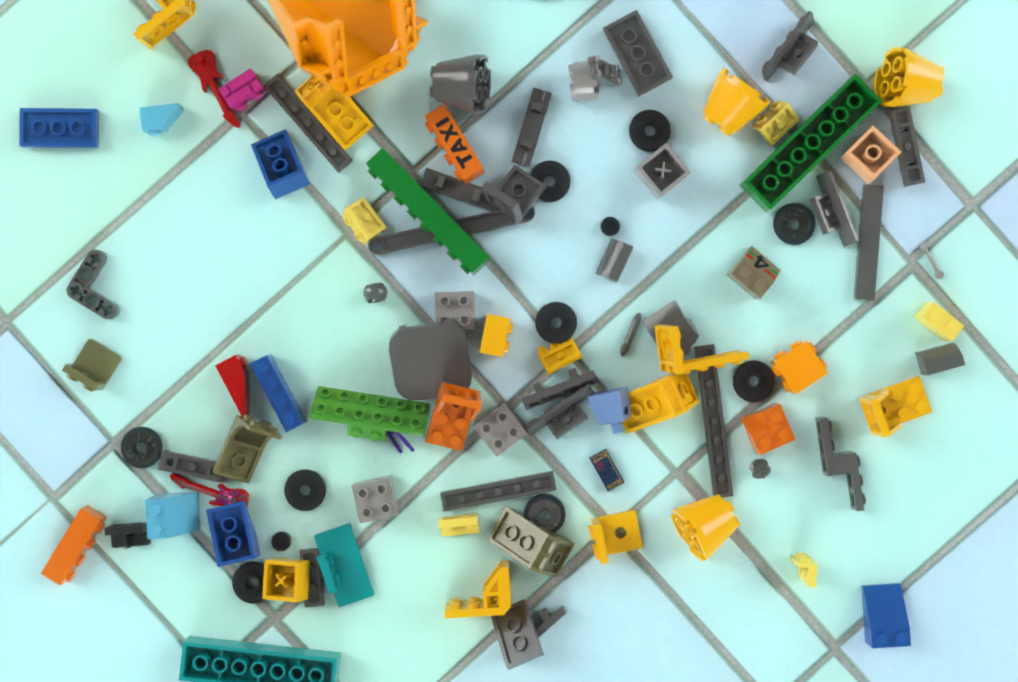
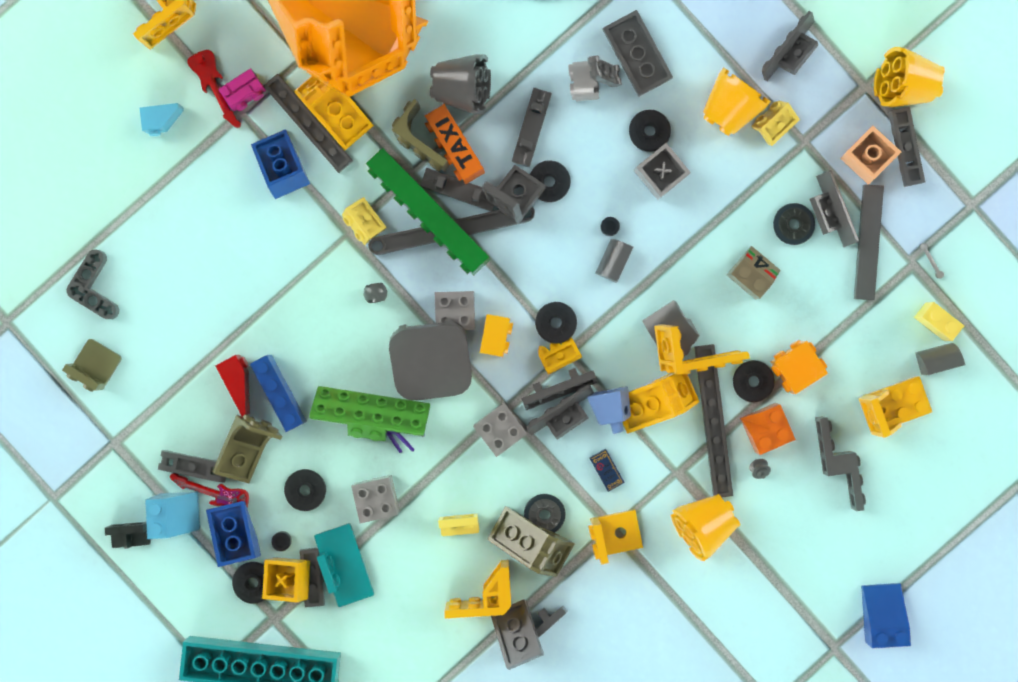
(58, 128): blue plate -> none
(74, 545): orange brick -> none
(153, 447): pearl dark grey wheel -> none
(402, 132): none -> olive bracket
(452, 415): orange bracket -> none
(498, 491): dark grey plate -> none
(630, 335): dark grey piece -> none
(806, 568): light yellow bracket -> none
(810, 143): green brick -> none

